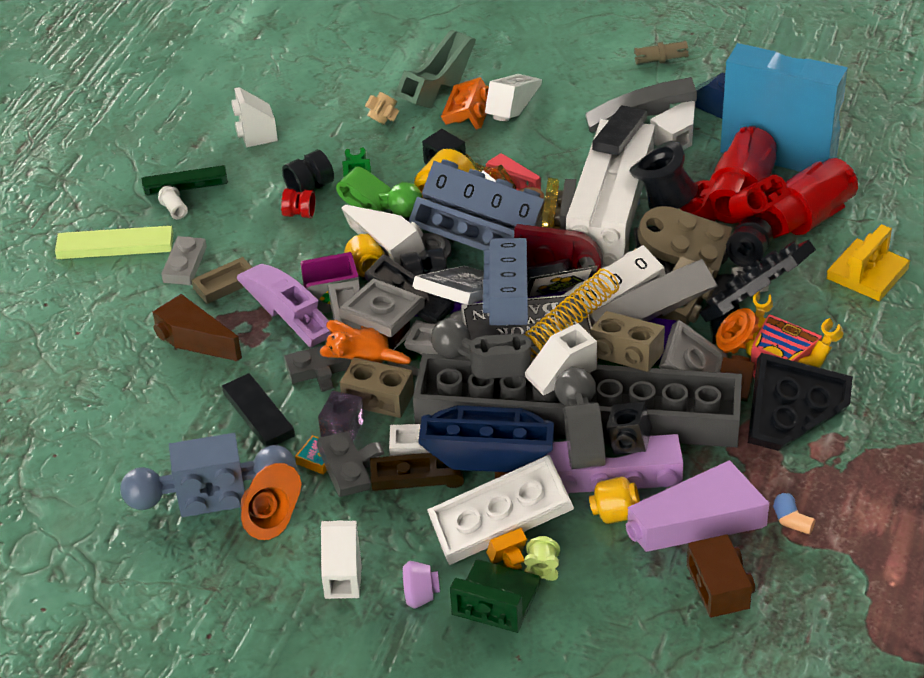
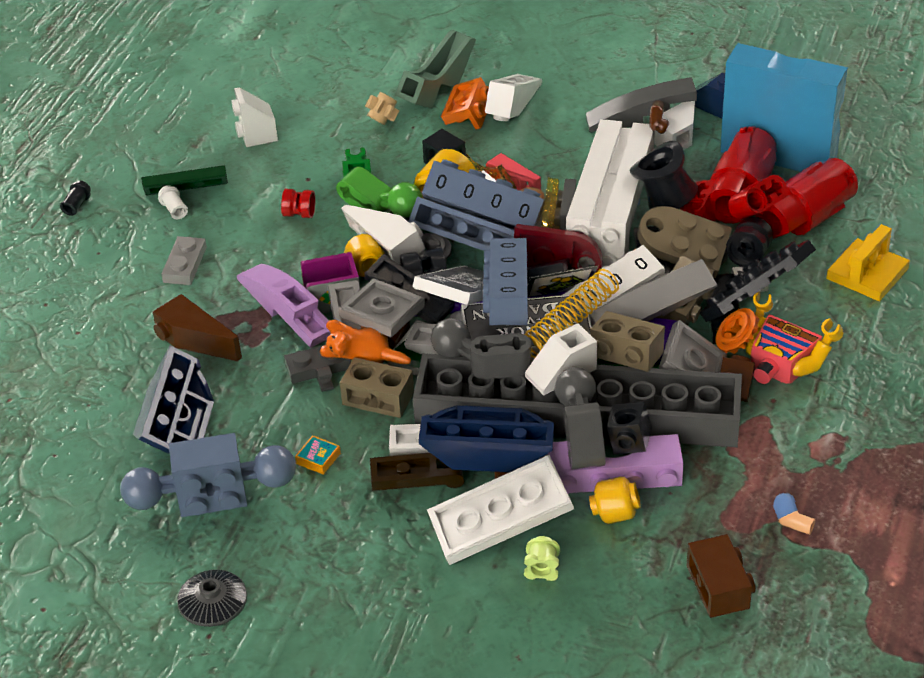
(78, 194): none -> black pin
(114, 242): yellowish green tile -> none
(175, 402): none -> wedge
(212, 598): none -> dish
(220, 281): dark tan tile -> none
(258, 410): black tile -> none
(270, 501): orange piece -> none
(308, 173): black wheel -> none
(340, 559): white slope -> none
(341, 414): clear purple brick -> none
(346, 464): dark grey plate -> none
(419, 583): lavender cone -> none
(494, 595): dark green bracket -> none
(508, 548): light orange tile -> none
(619, 130): black tile -> none
(656, 121): none -> reddish brown arm
(661, 52): dark tan pin -> none
(698, 509): lavender slope -> none
(793, 400): black plate -> none

